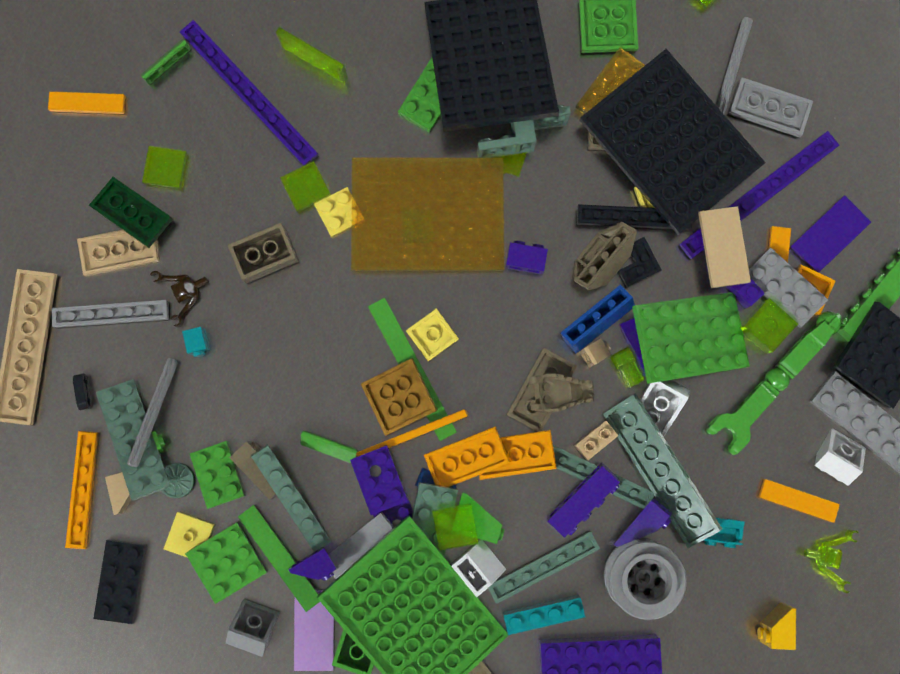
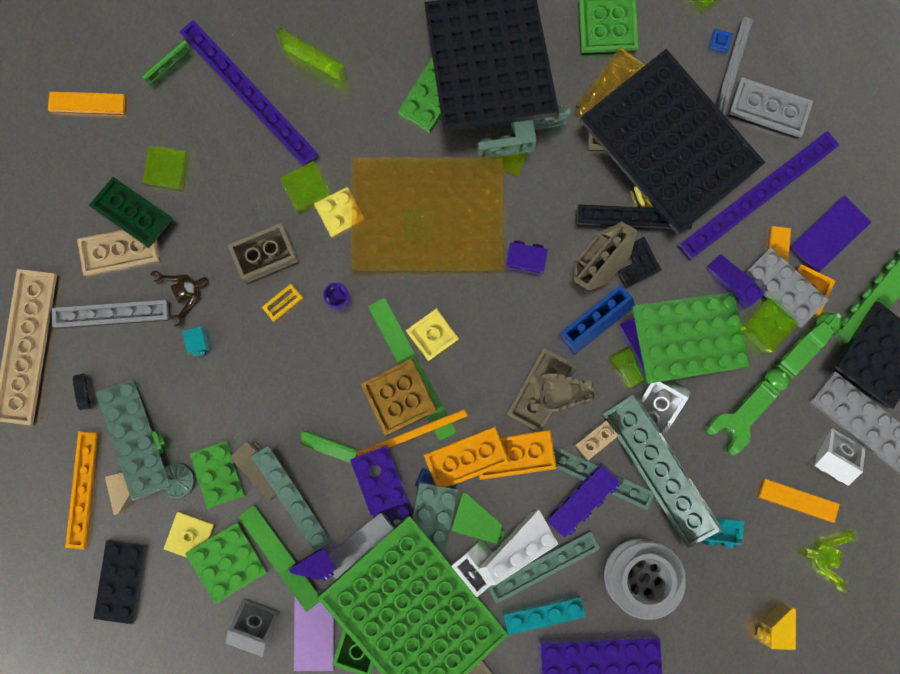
(152, 413): light grey axle -> none
(295, 293): none -> yellow tile
(337, 296): none -> dark purple wheel
(455, 526): clear neon green plate -> none
(523, 546): none -> white wedge
(595, 352): tan slope -> none
(648, 521): dark purple slope -> none
(720, 40): none -> blue tile
(724, 247): tan tile -> none

